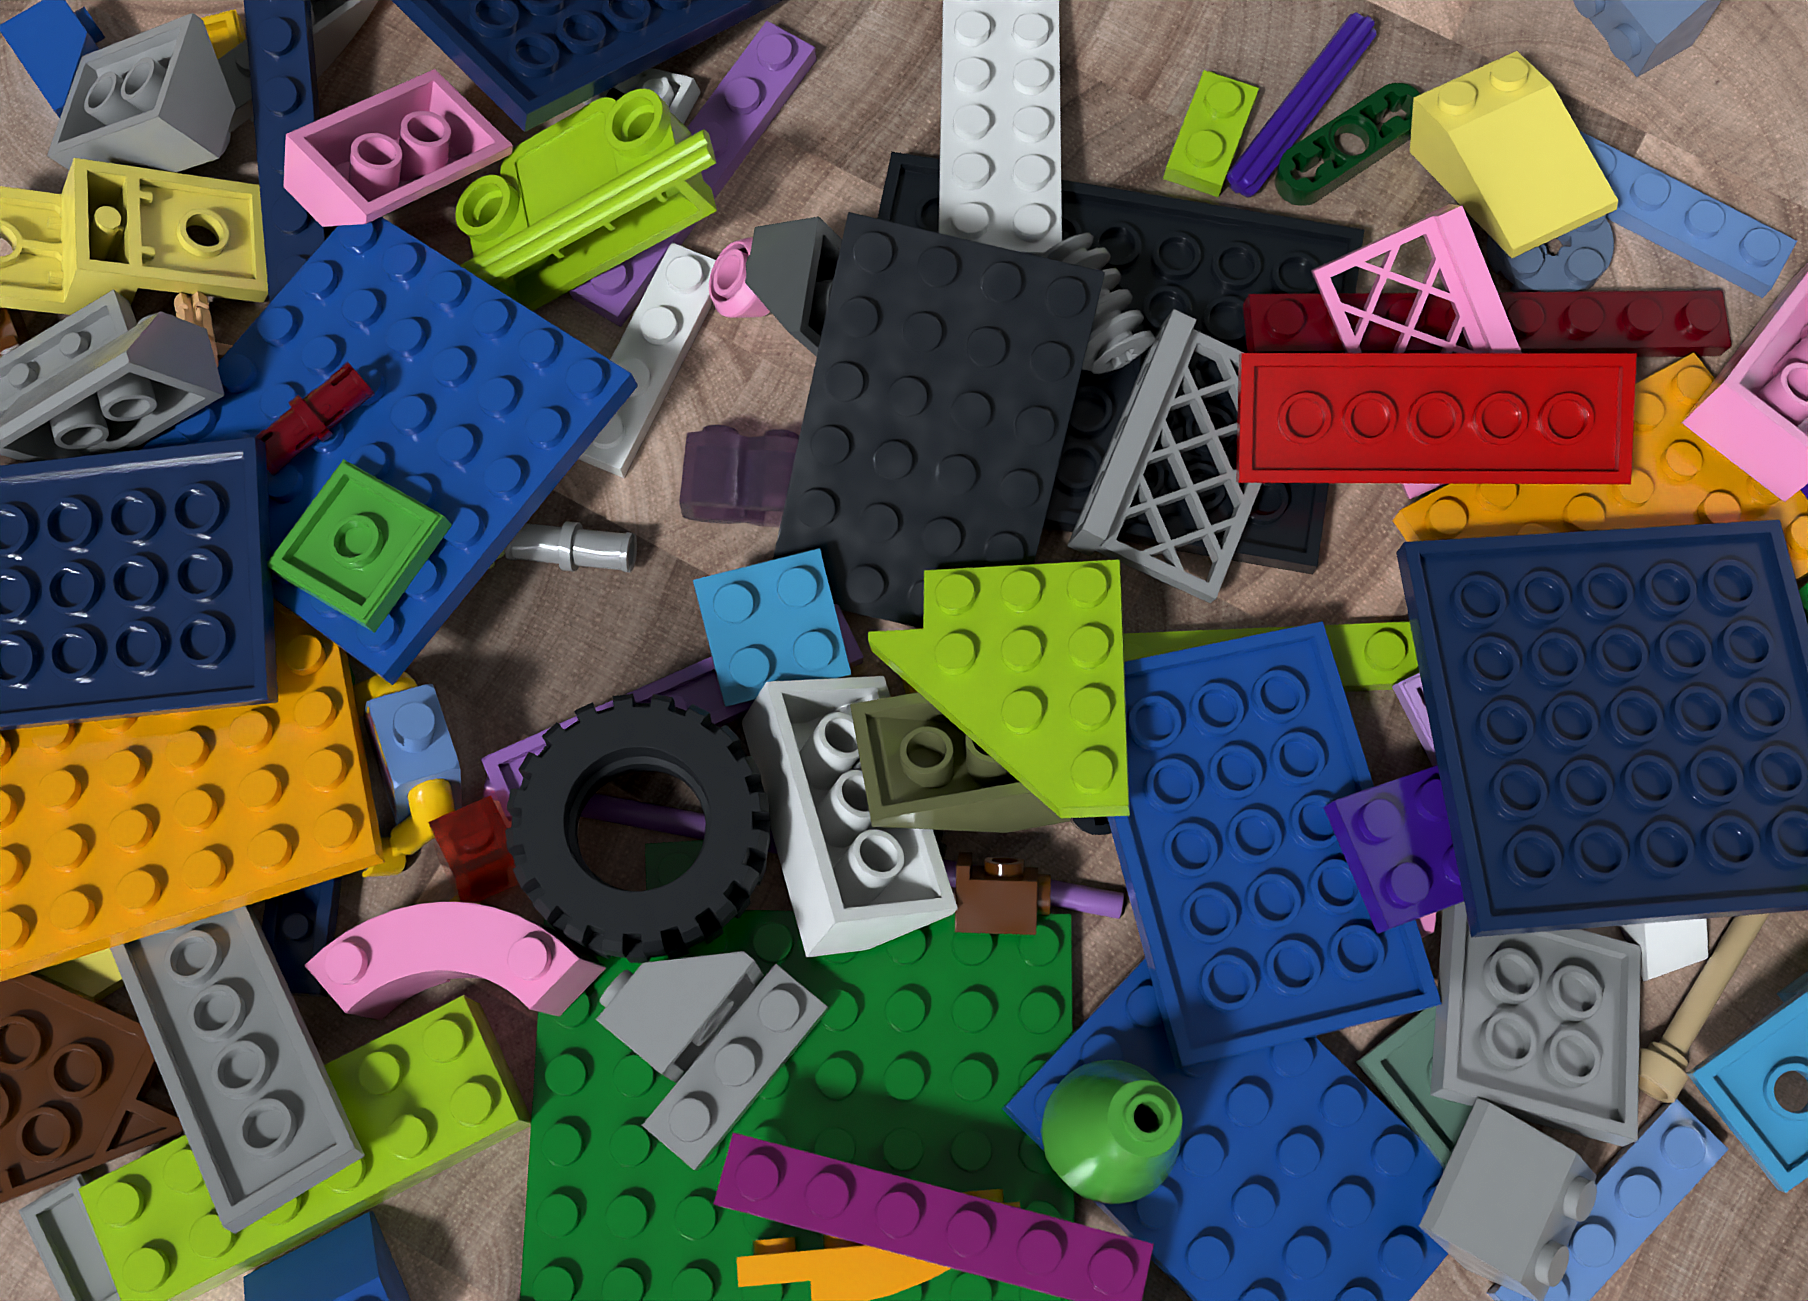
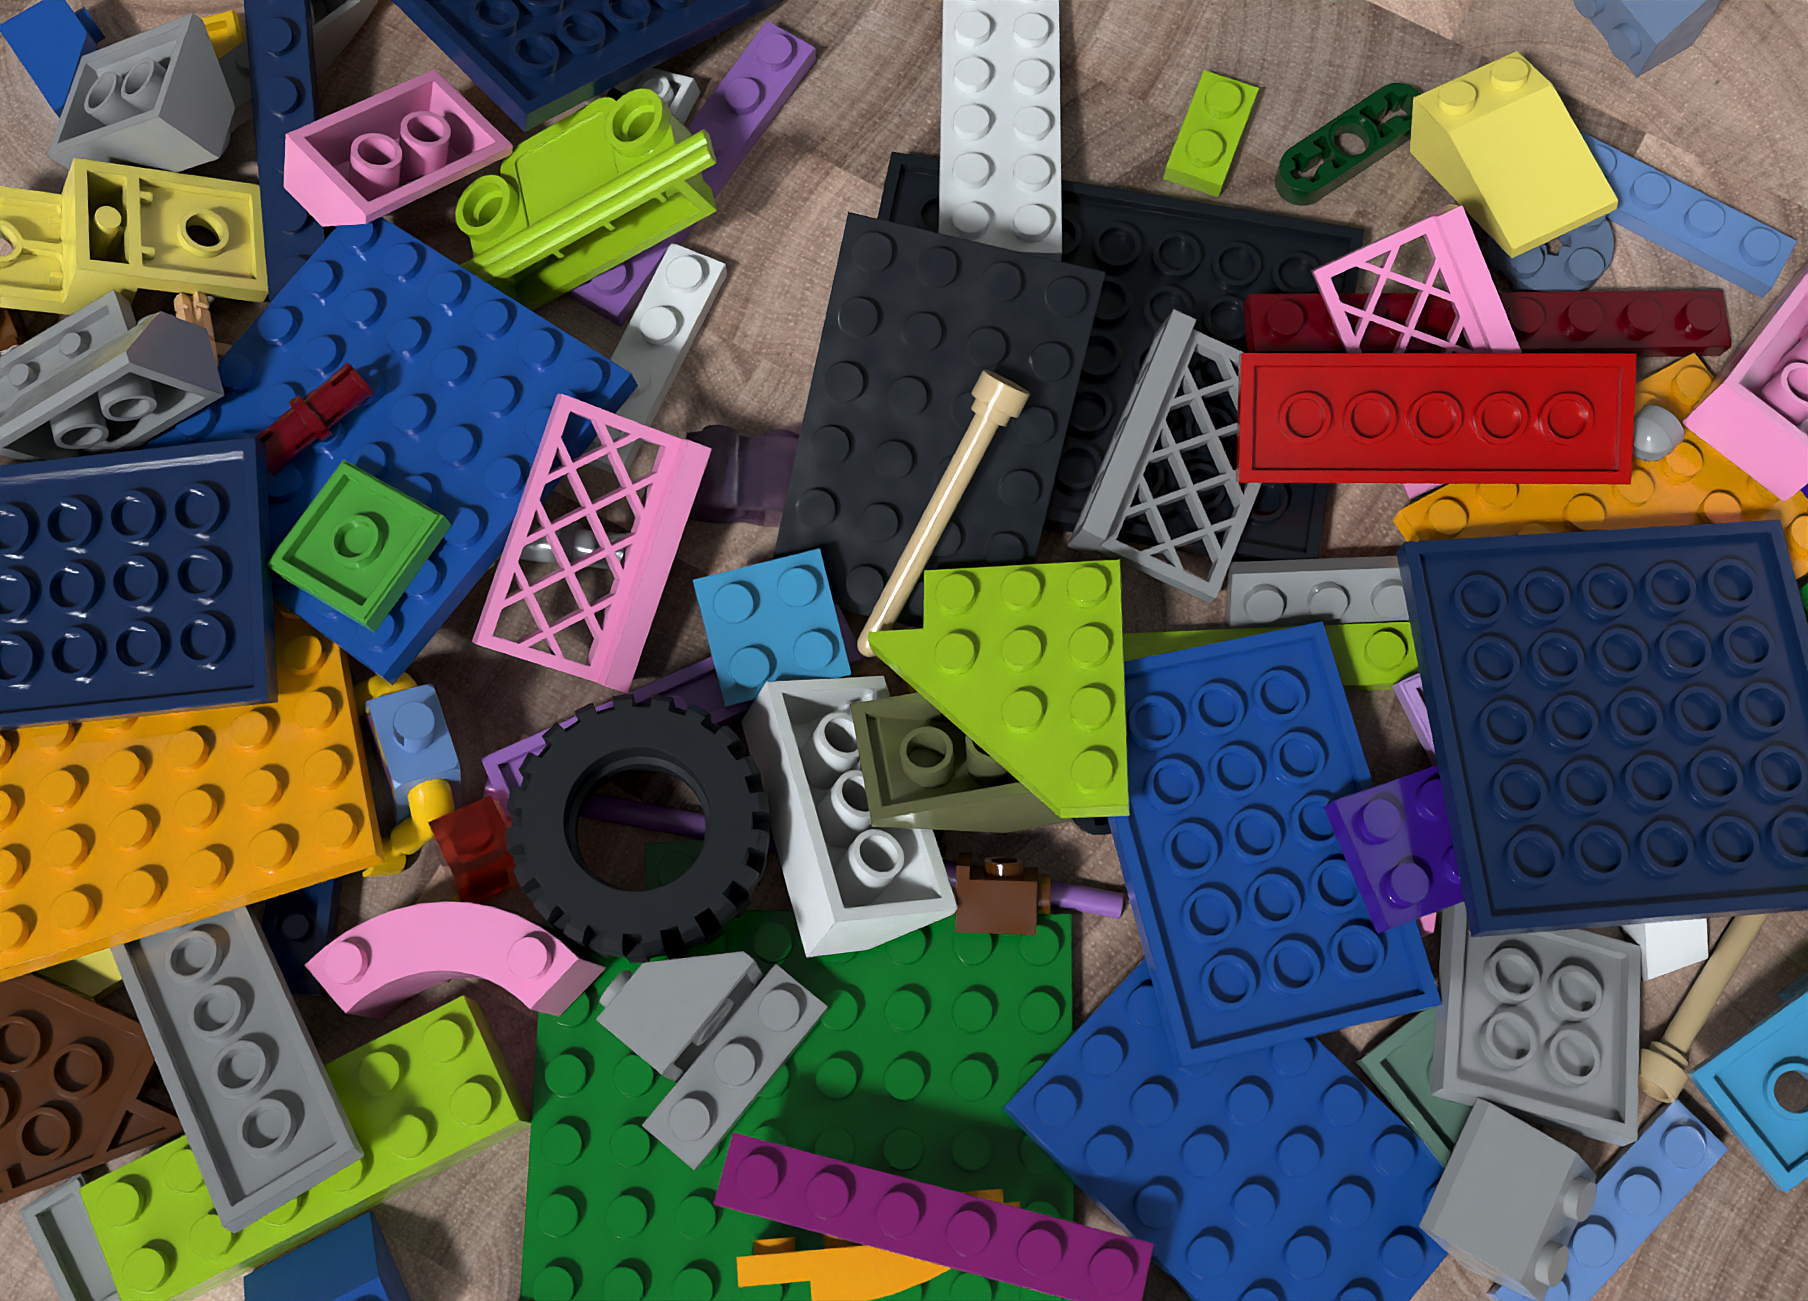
(646, 556): none -> bright pink fence
(728, 286): bright pink cone -> none
(794, 274): dark grey slope -> none
(994, 406): none -> tan piece
(1111, 336): light grey piece -> none
(1111, 1131): bright green cone -> none
(1301, 105): dark purple axle -> none
(1314, 591): none -> light grey plate
(1655, 433): none -> light grey hinge

